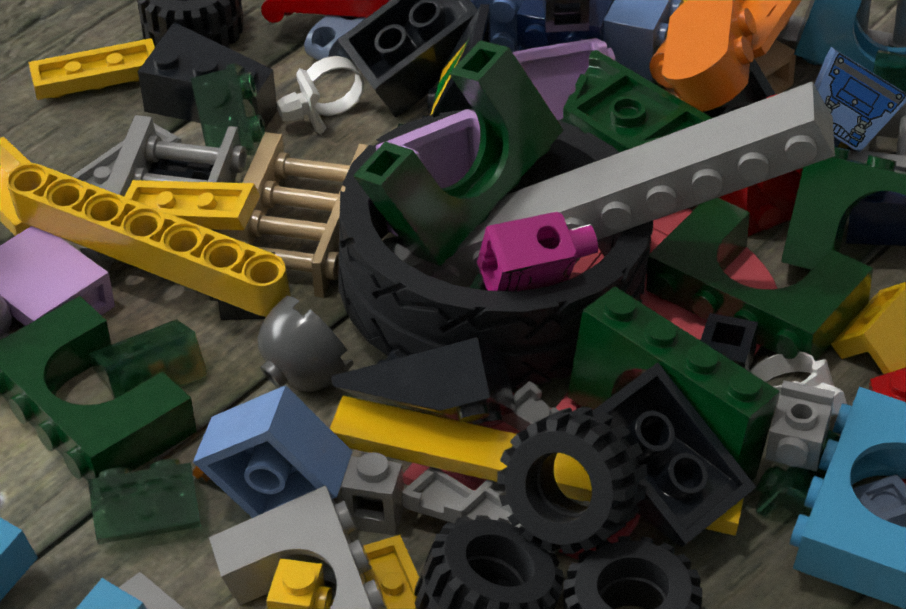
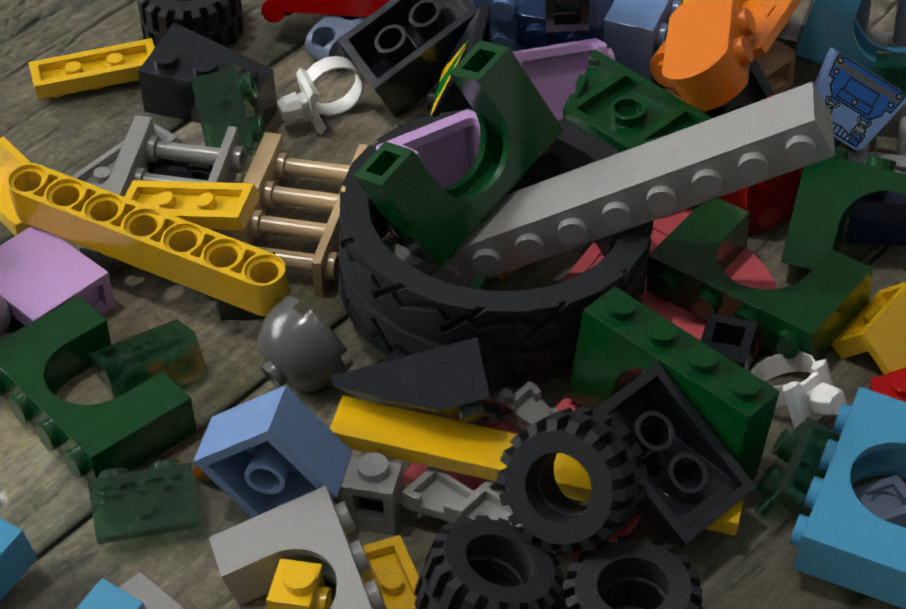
(532, 252): dark pink torso -> none
(800, 425): light grey brick -> none

